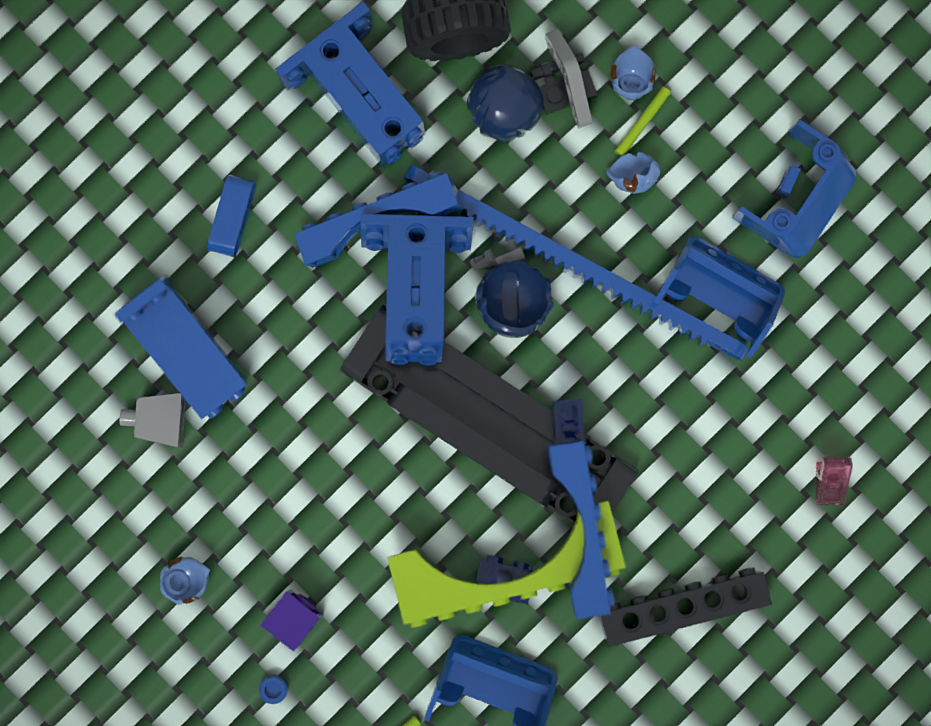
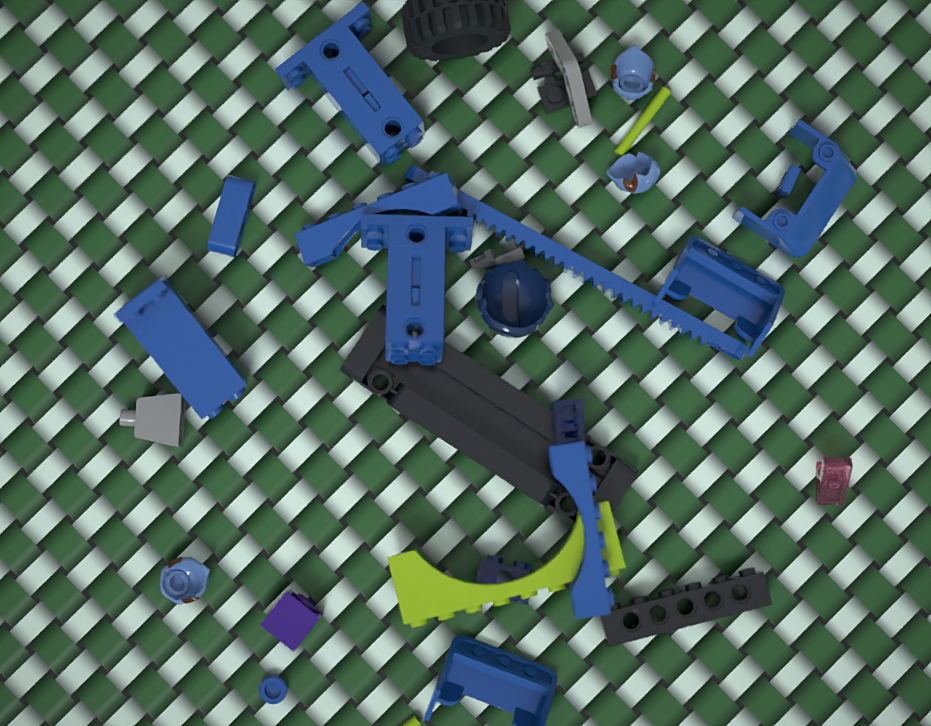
(505, 103): dark blue piece -> none

